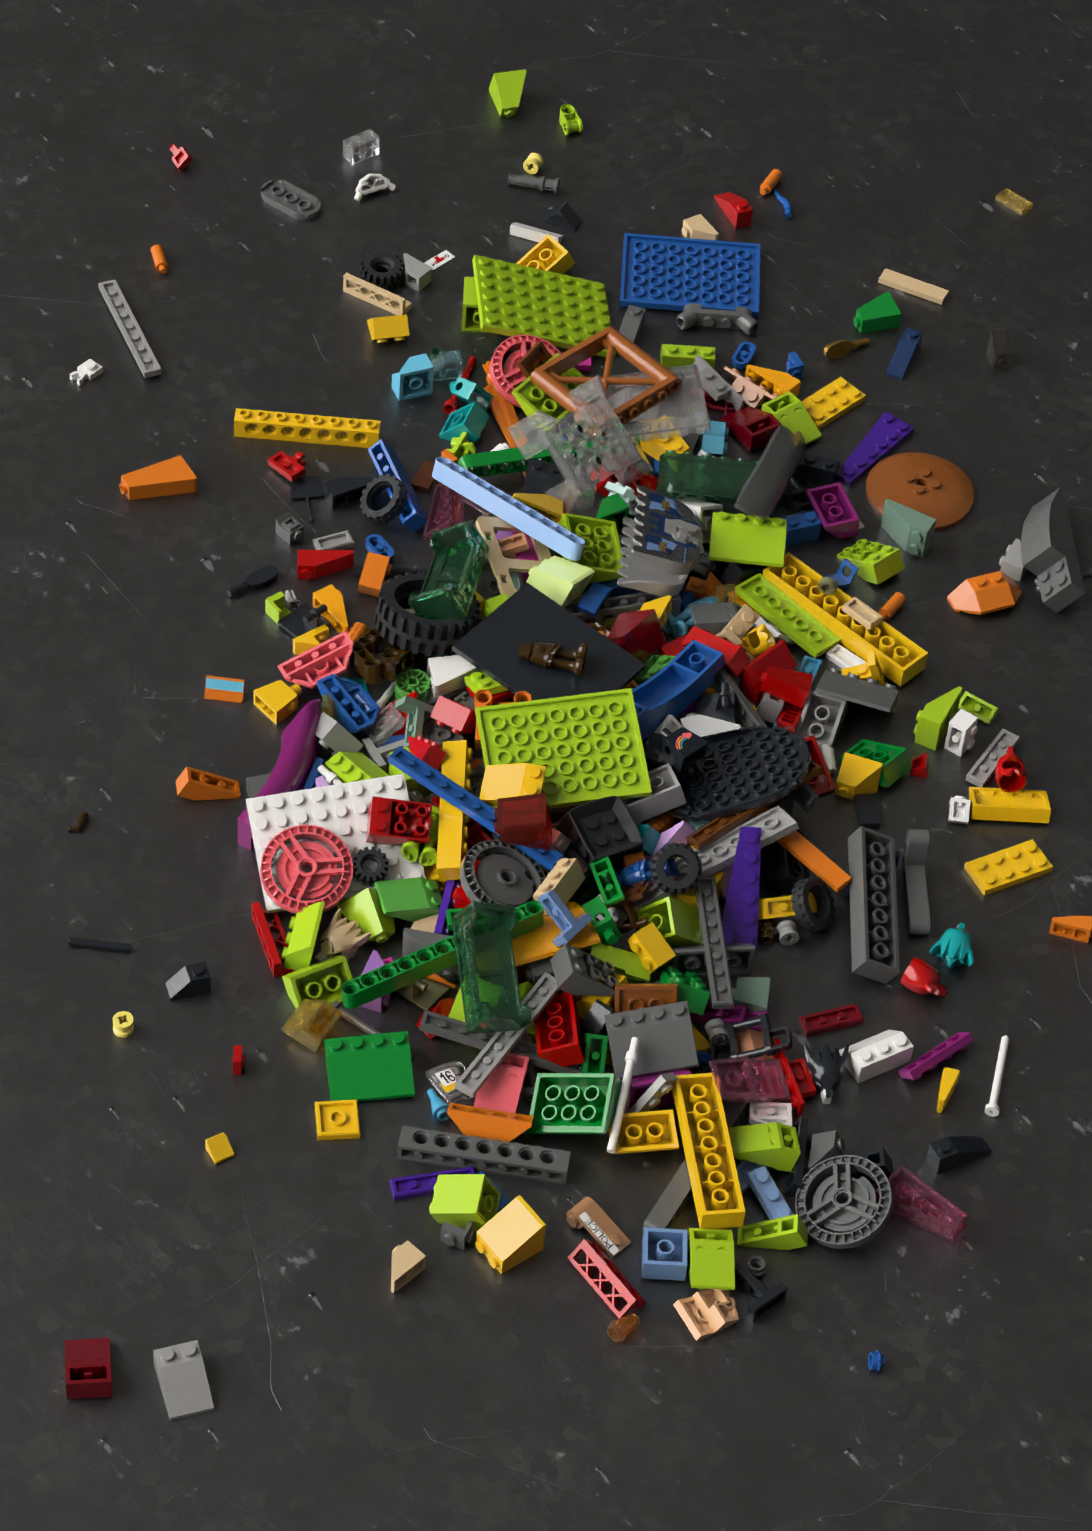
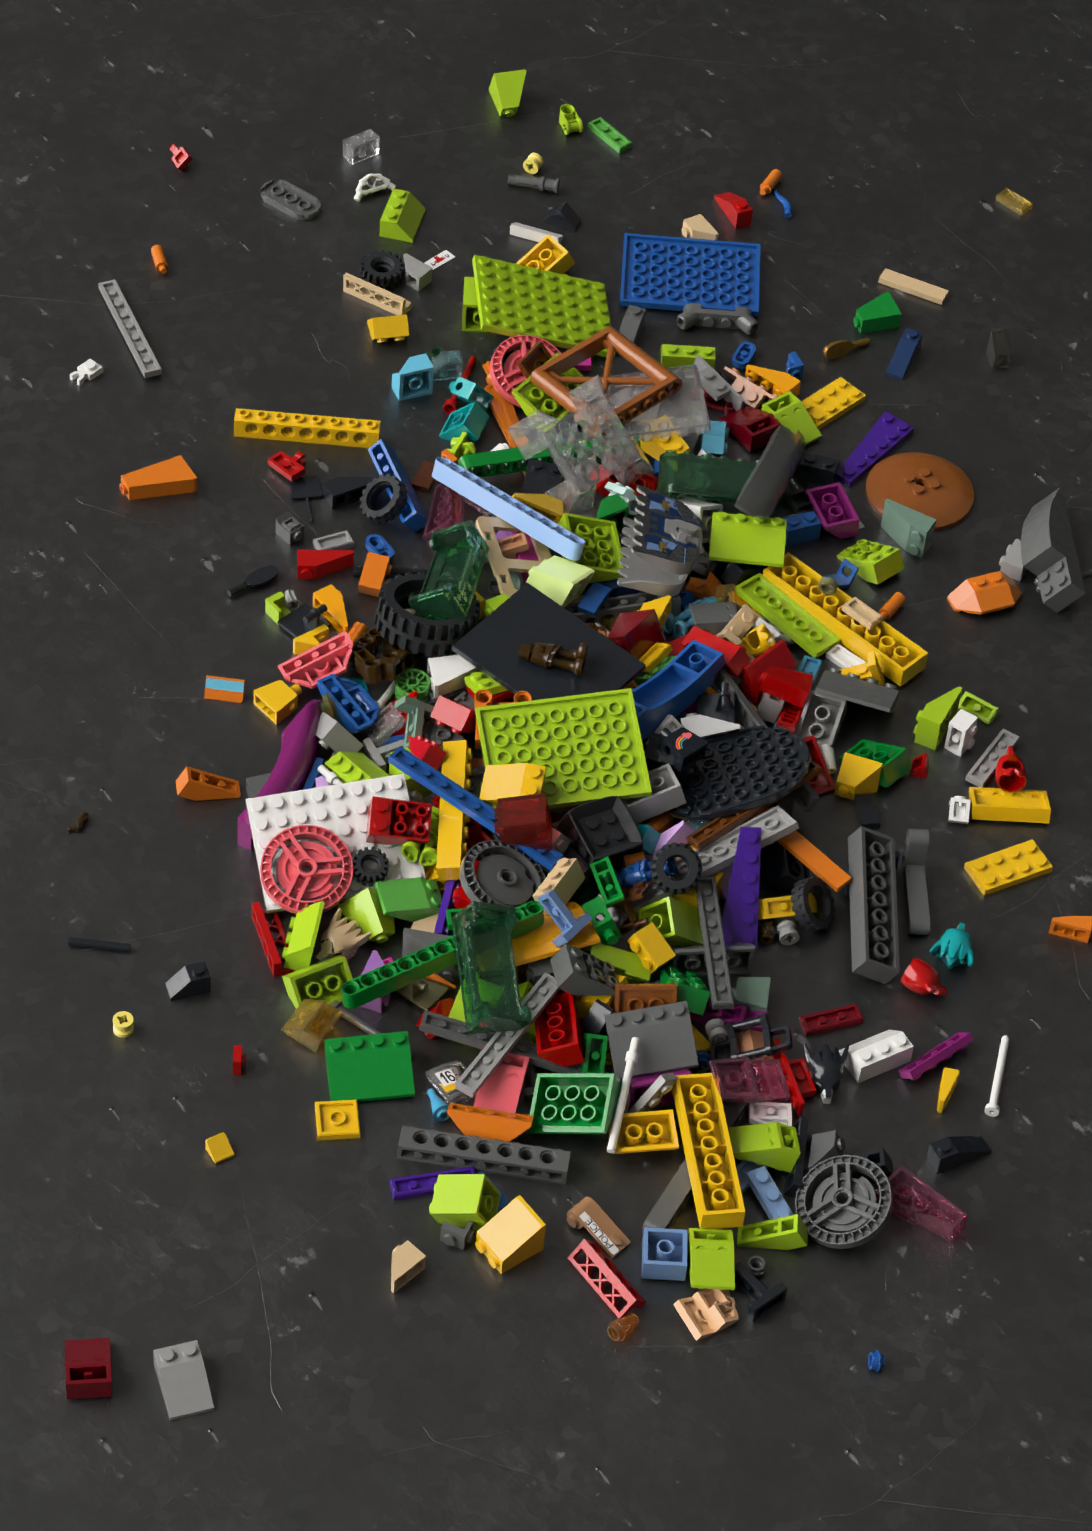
(401, 216): none -> lime slope
(609, 135): none -> bright green tile
(655, 655): none -> yellow tile

